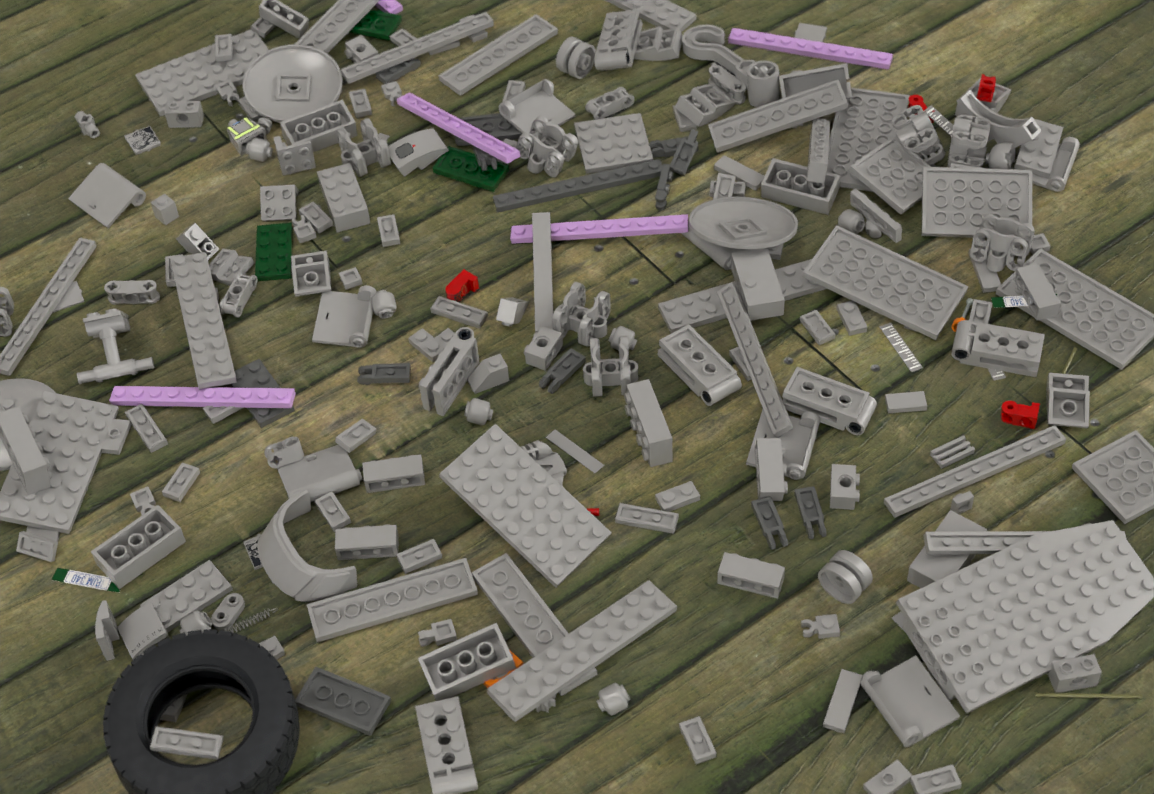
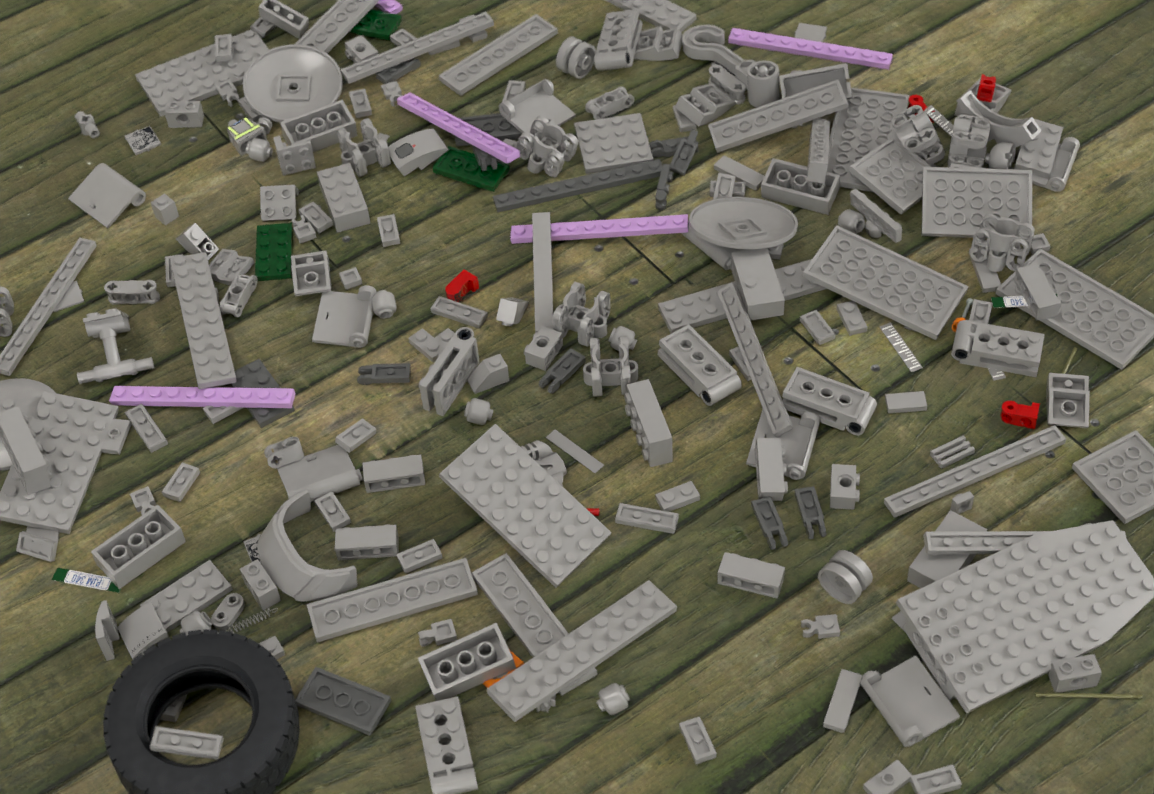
(260, 584): none -> light grey brick

